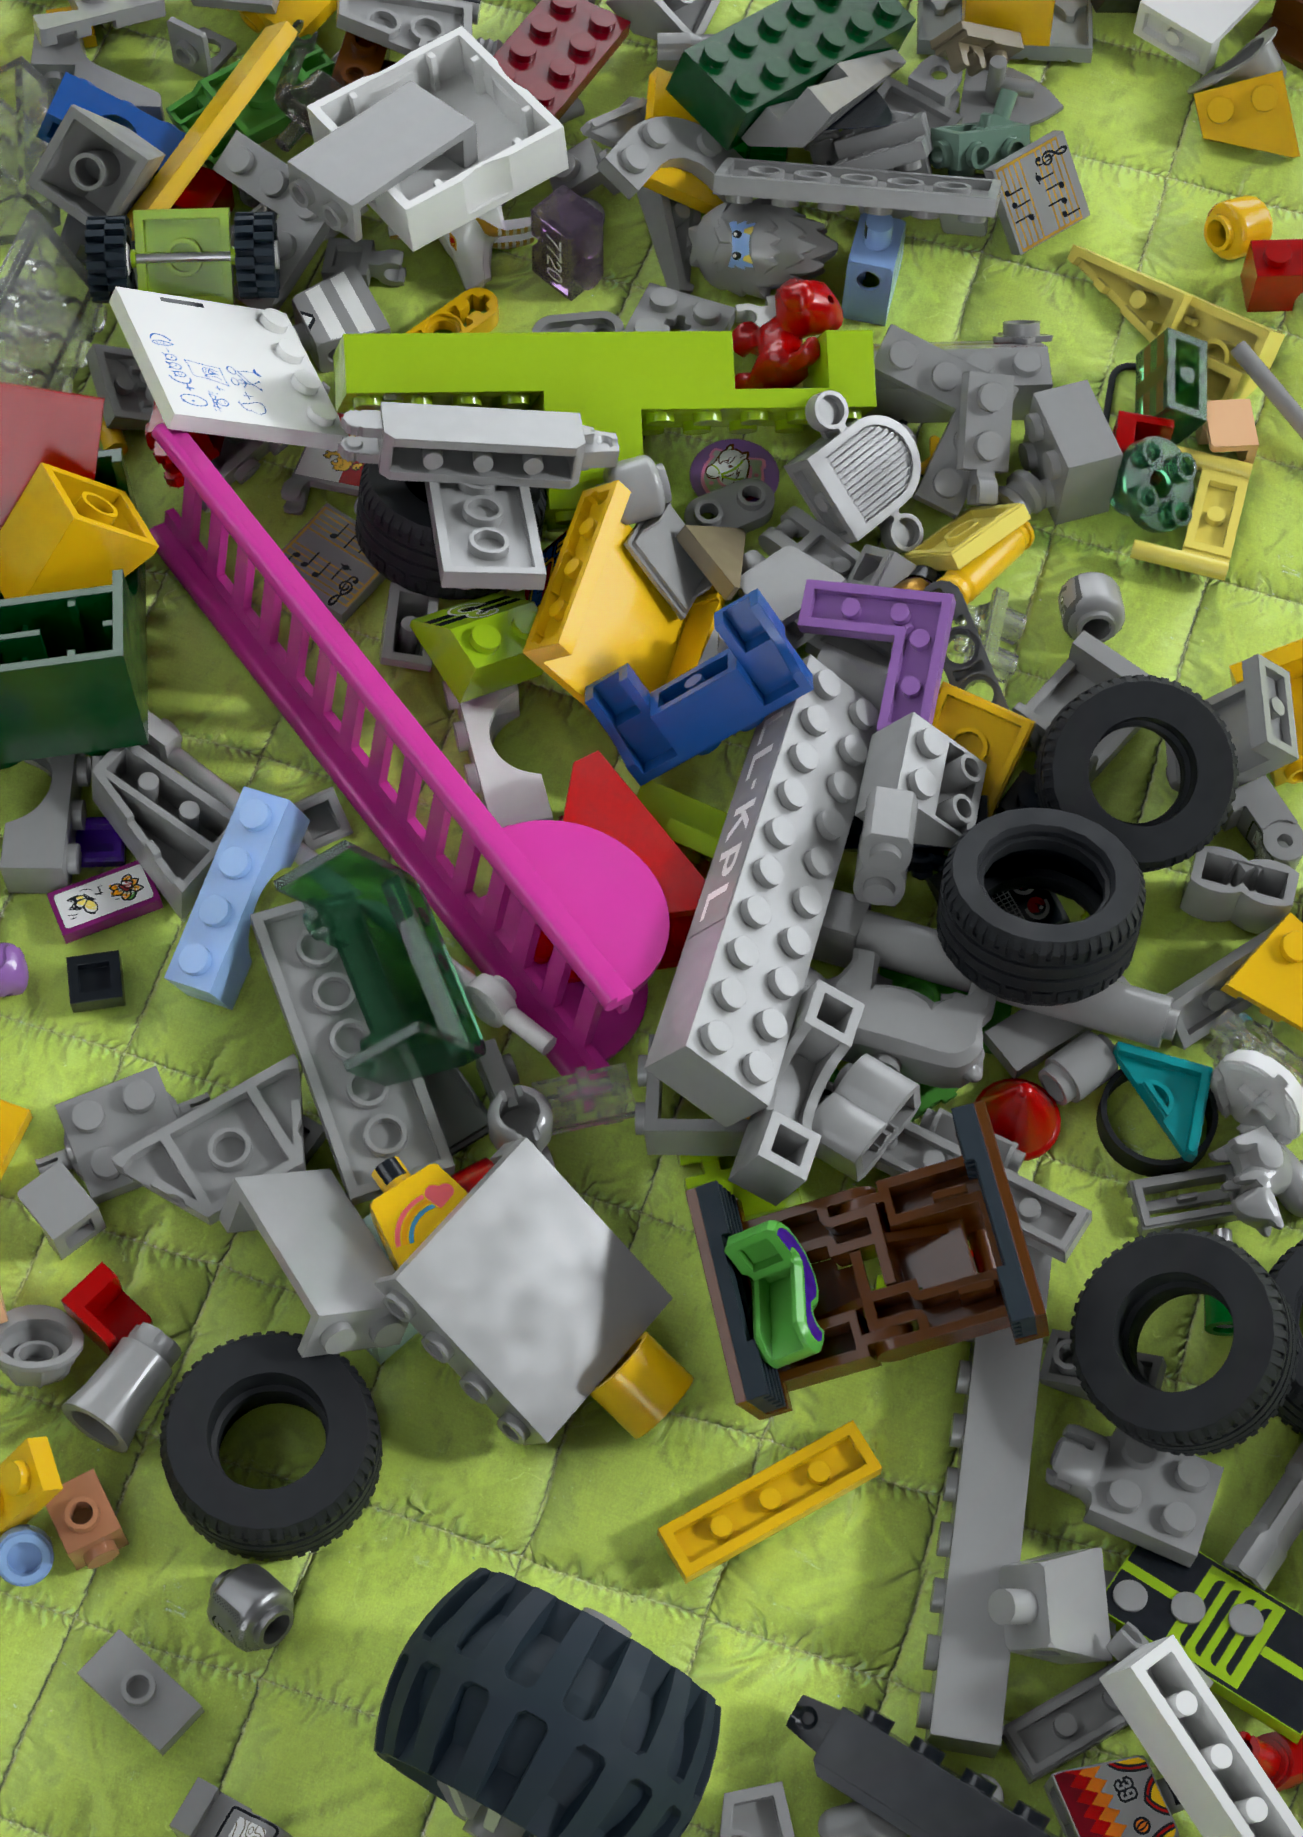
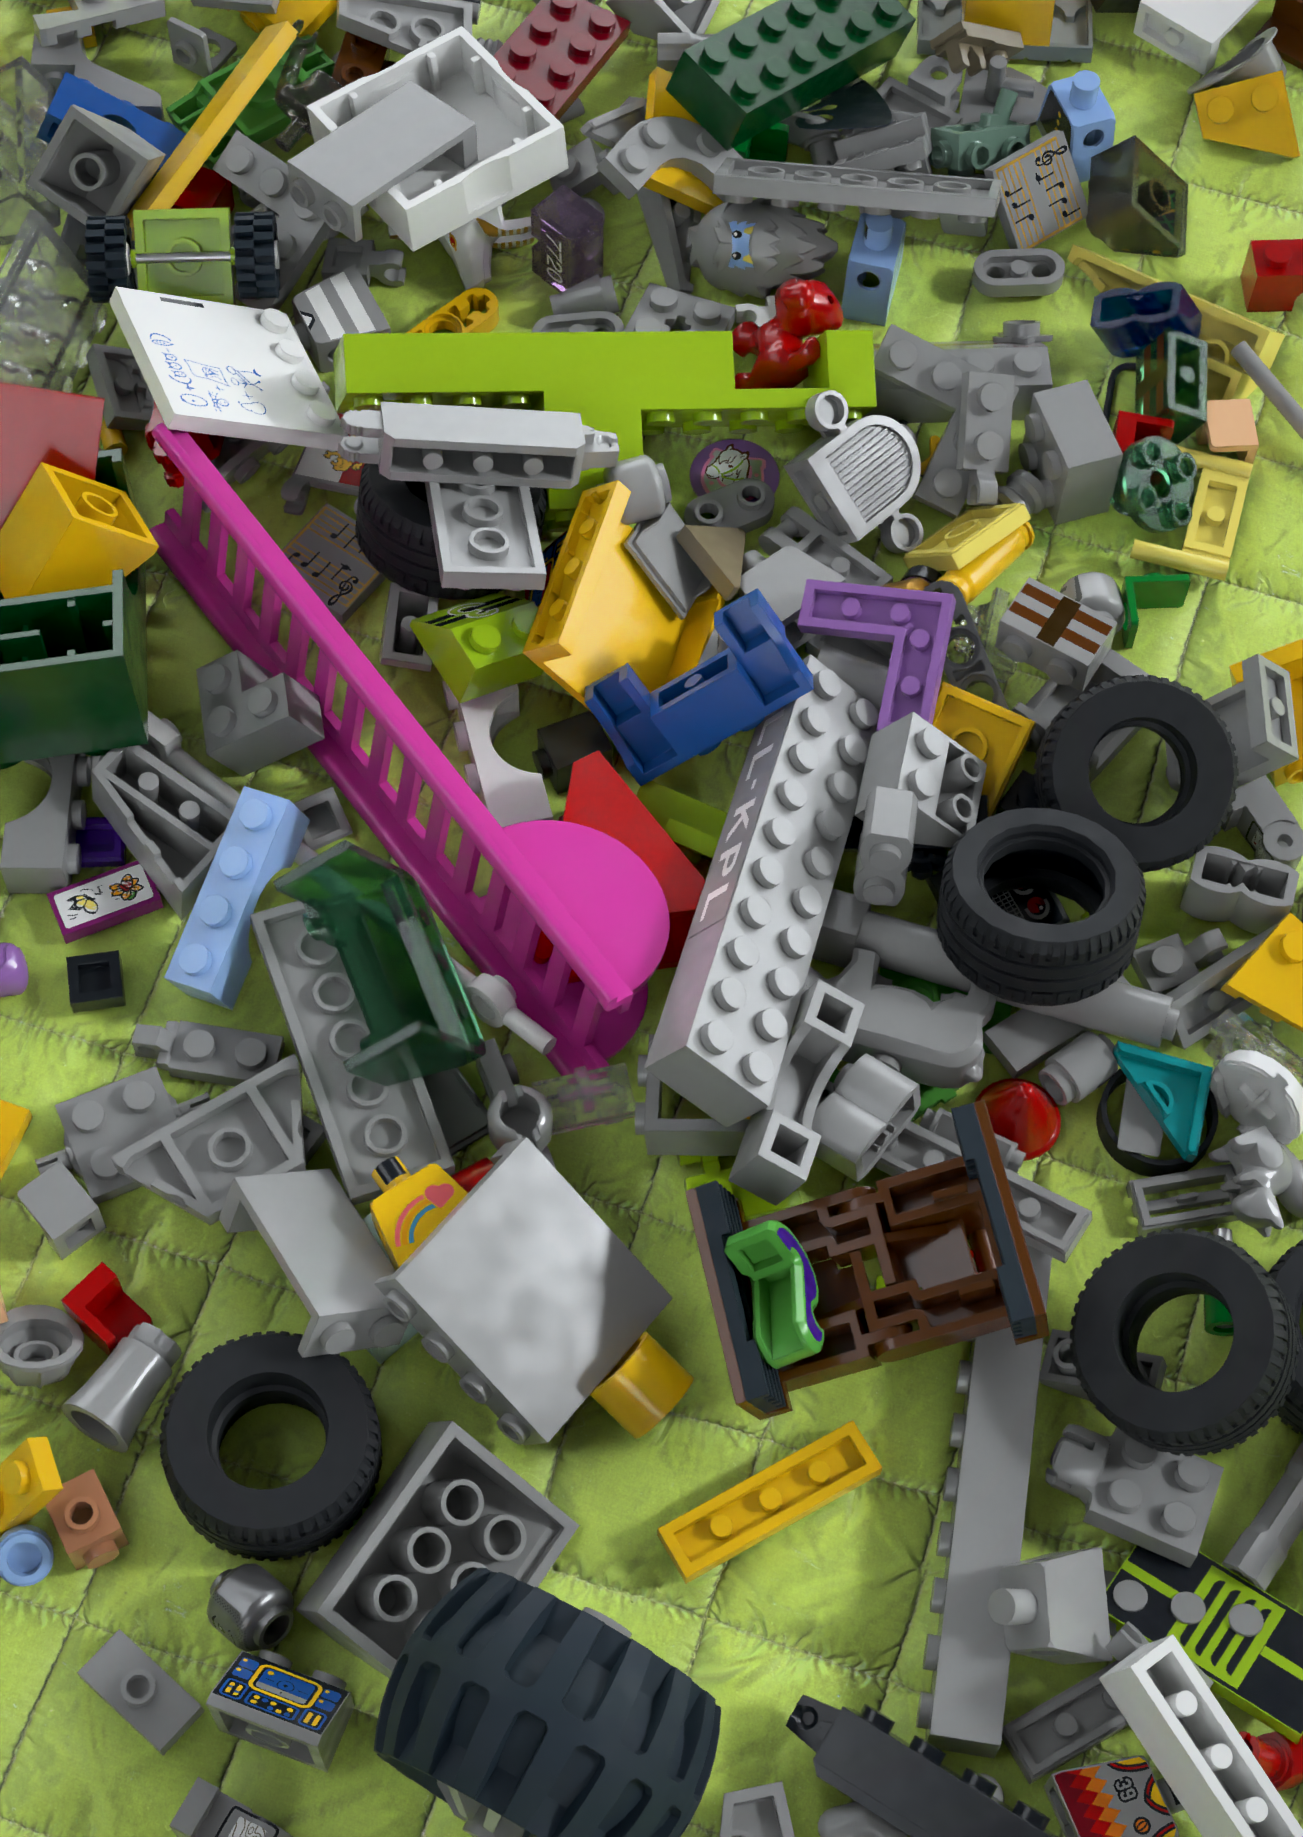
(208, 1051): none -> light grey hinge
(254, 716): none -> light grey brick
(282, 1708): none -> slope
(423, 1534): none -> light grey slope
(567, 742): none -> pearl dark grey brick
(586, 296): none -> light grey cone
(819, 106): light grey wedge -> none
(880, 567): light grey slope -> none
(1018, 272): none -> light grey plate
(1055, 634): none -> light grey brick
(1083, 115): none -> light blue torso
(1132, 318): none -> brick
(1137, 201): none -> clear smoke slope
(1138, 1127): none -> light grey sticker
(1149, 592): none -> green bracket
(1171, 963): none -> light grey plate
(1236, 223): yellow head -> none

